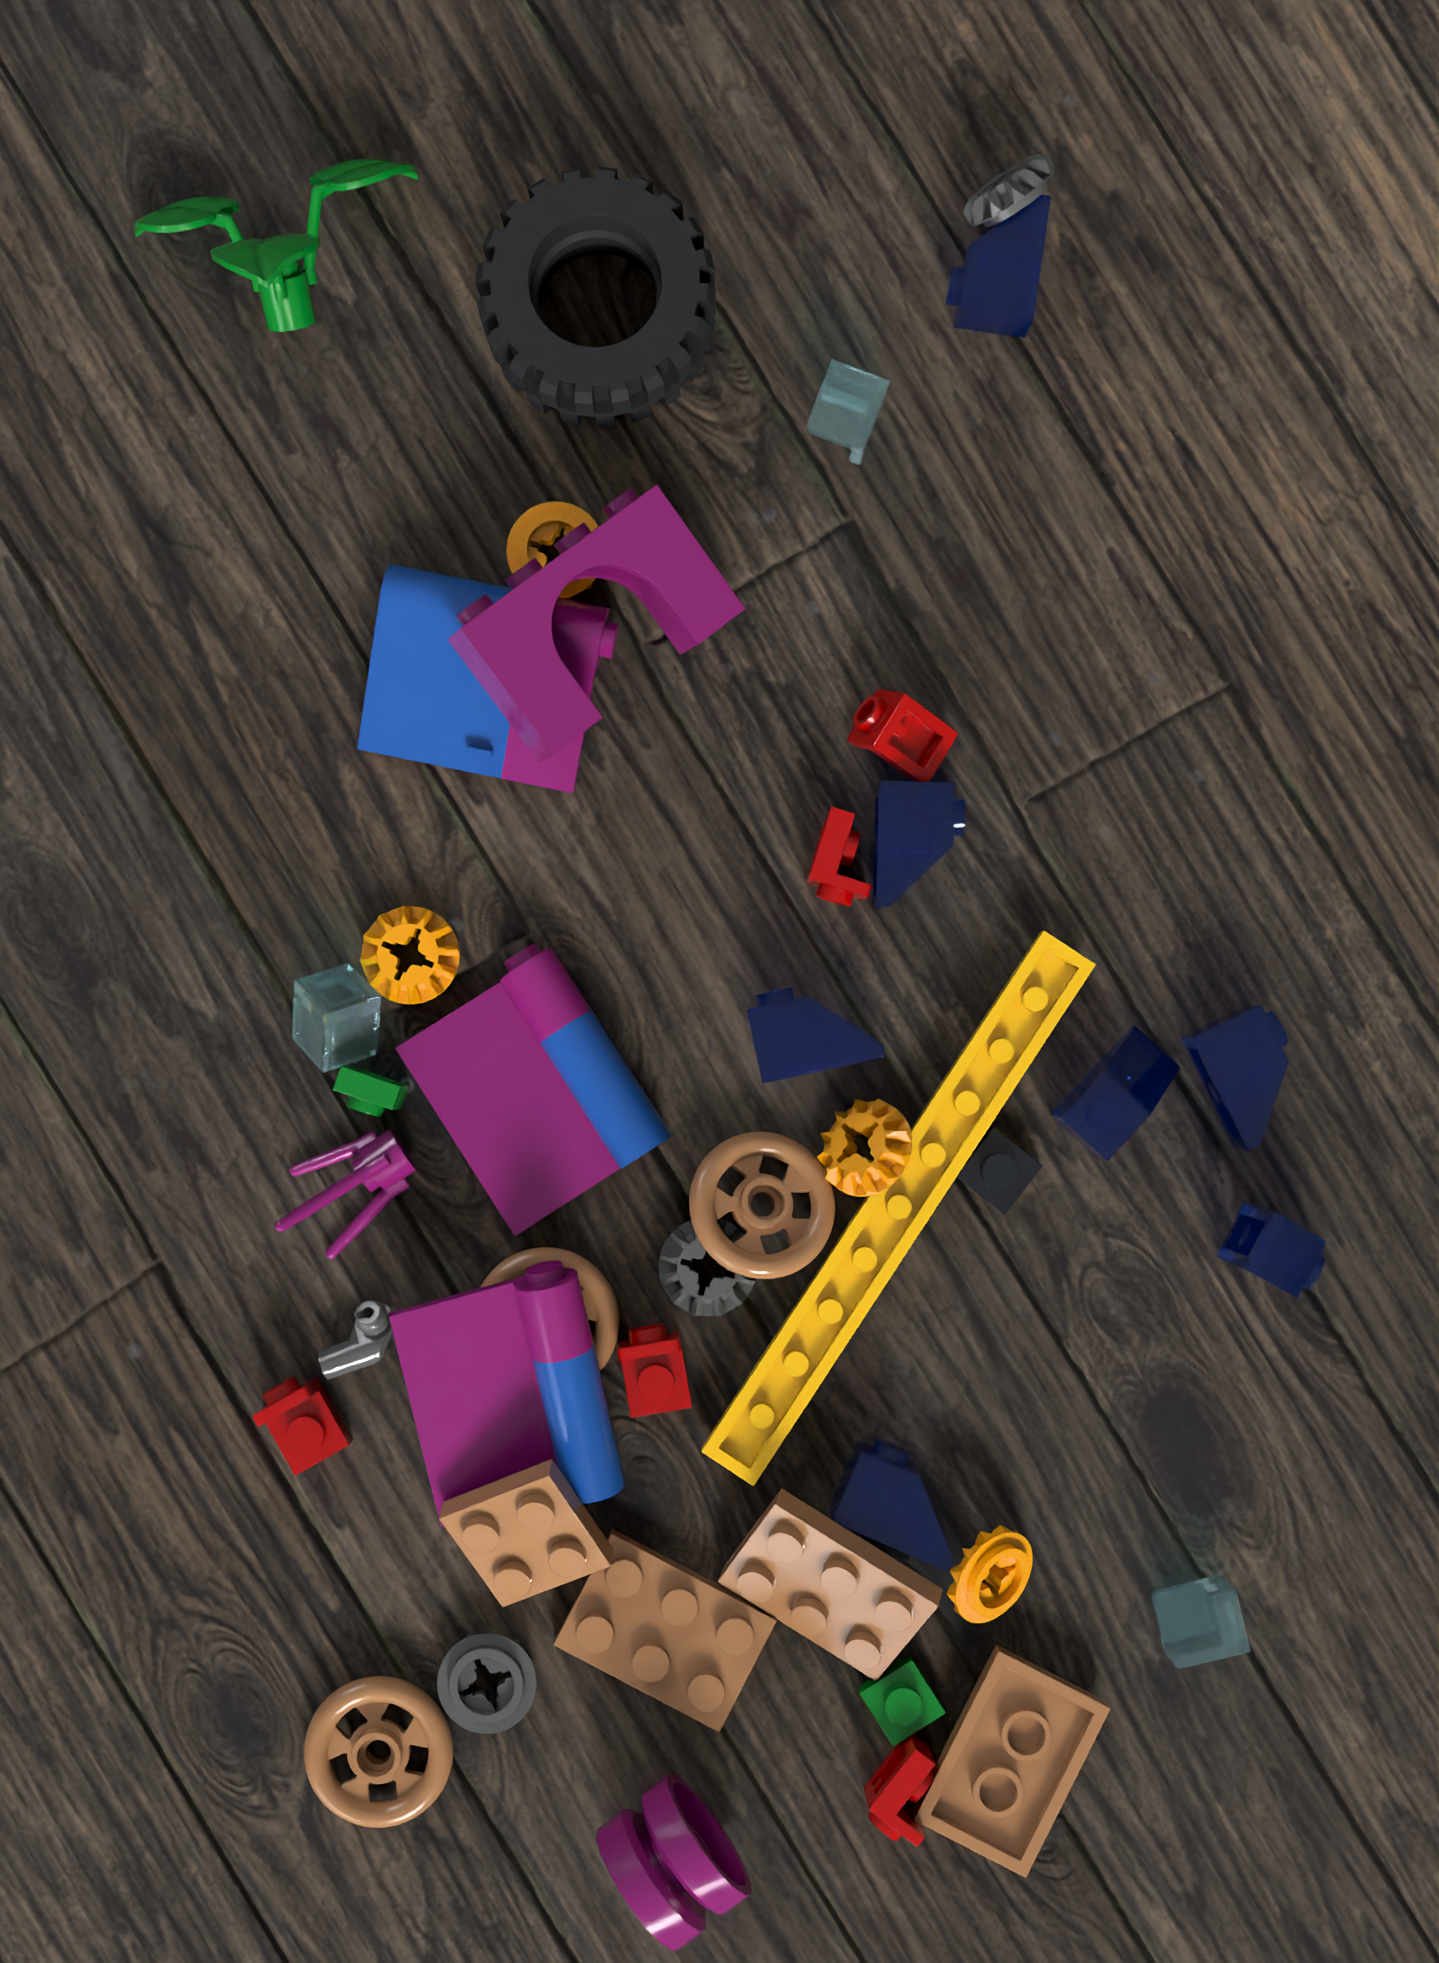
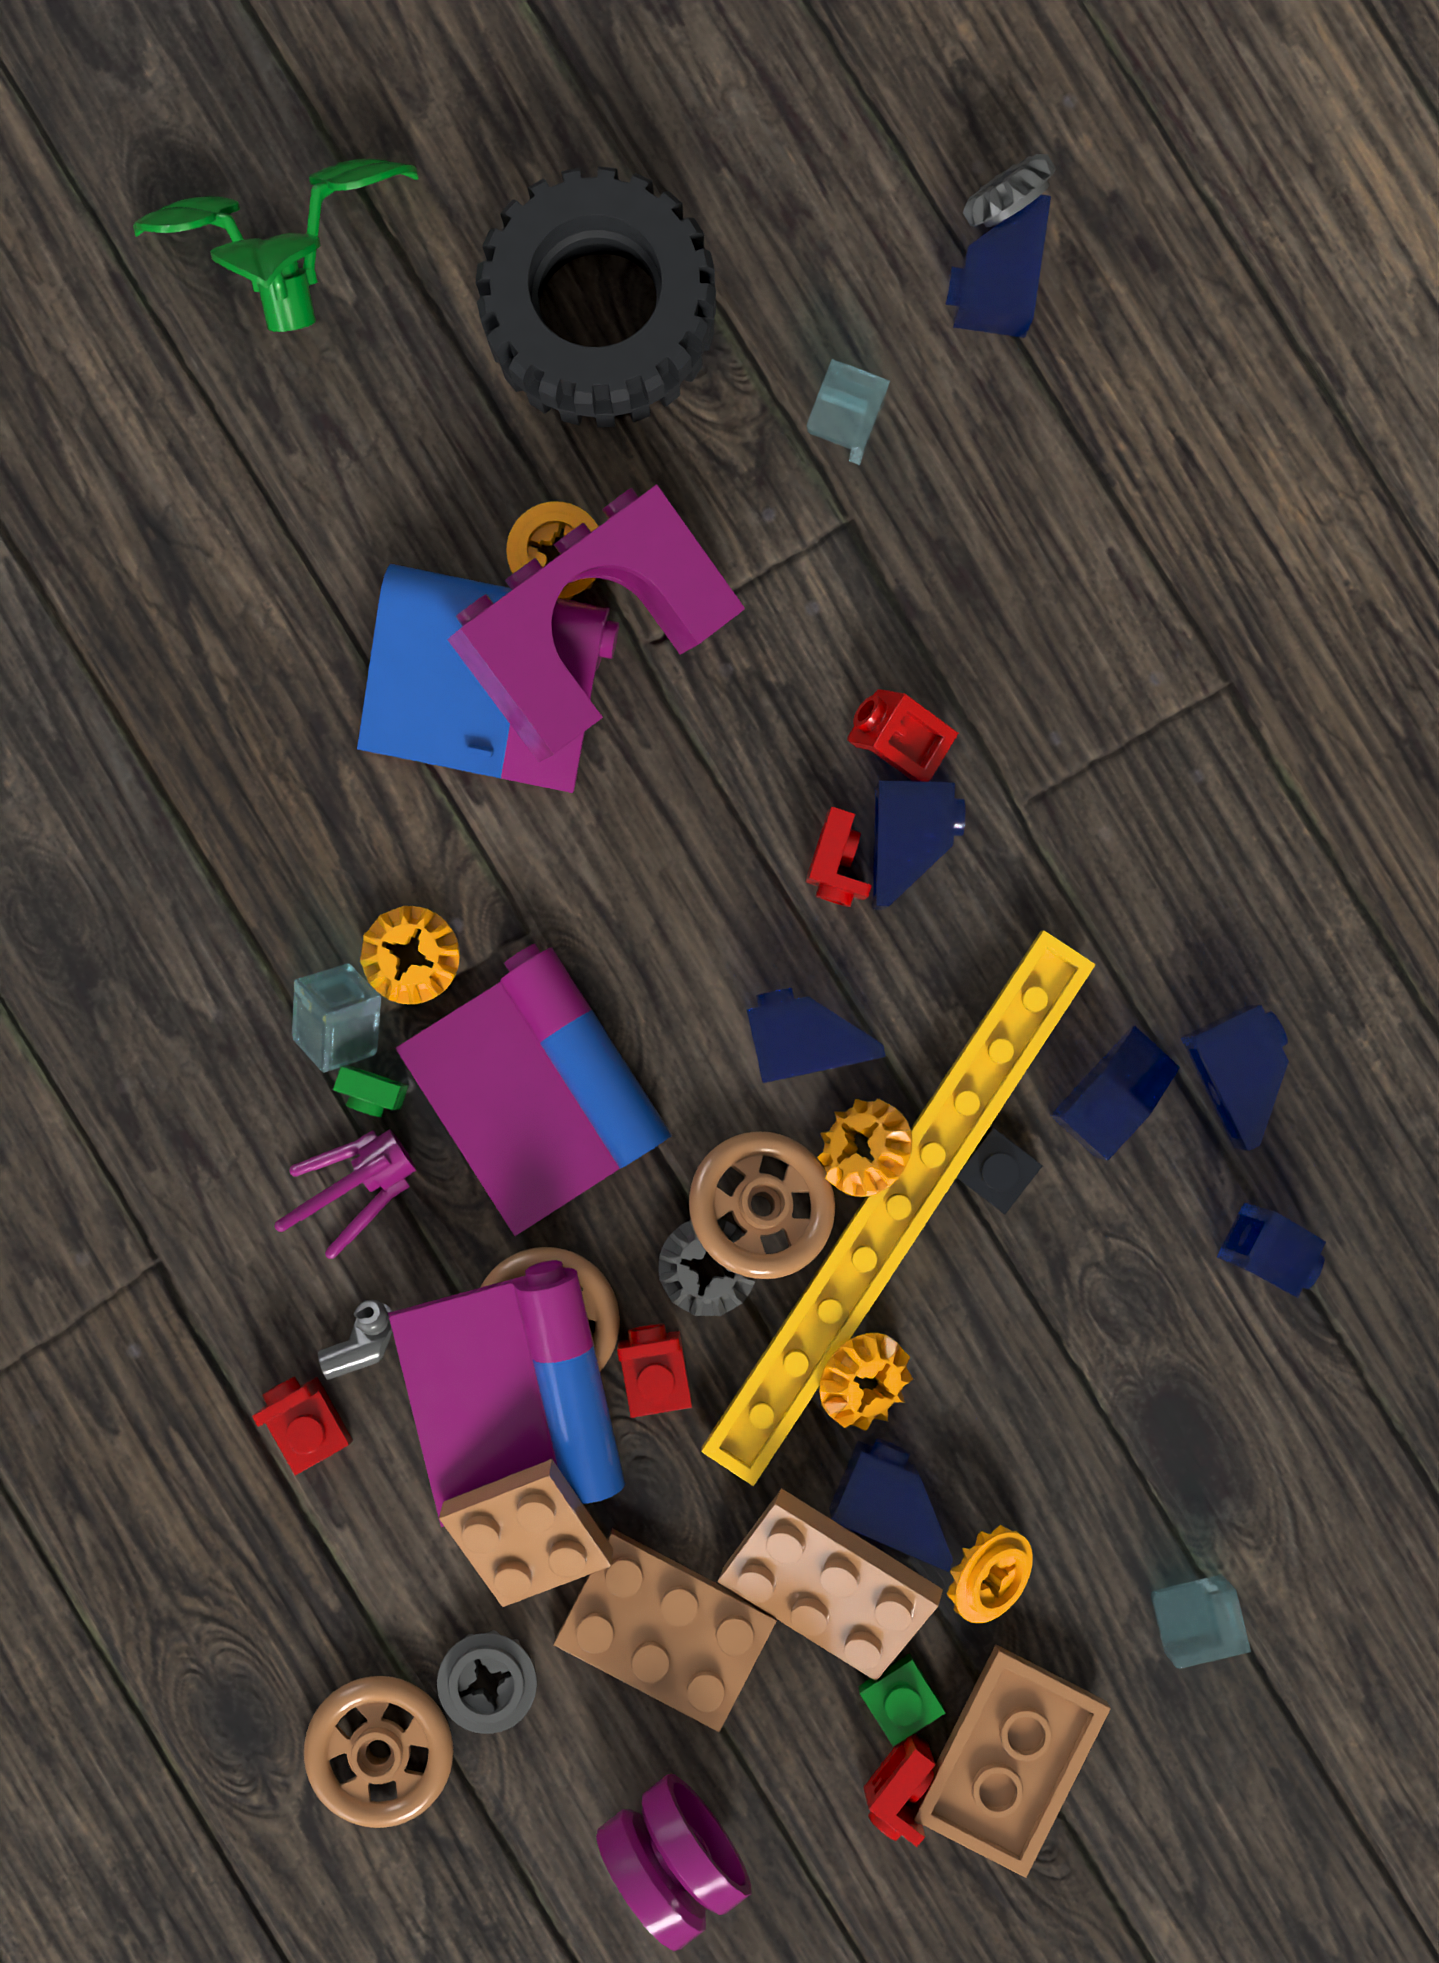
(869, 1357): none -> light orange gear

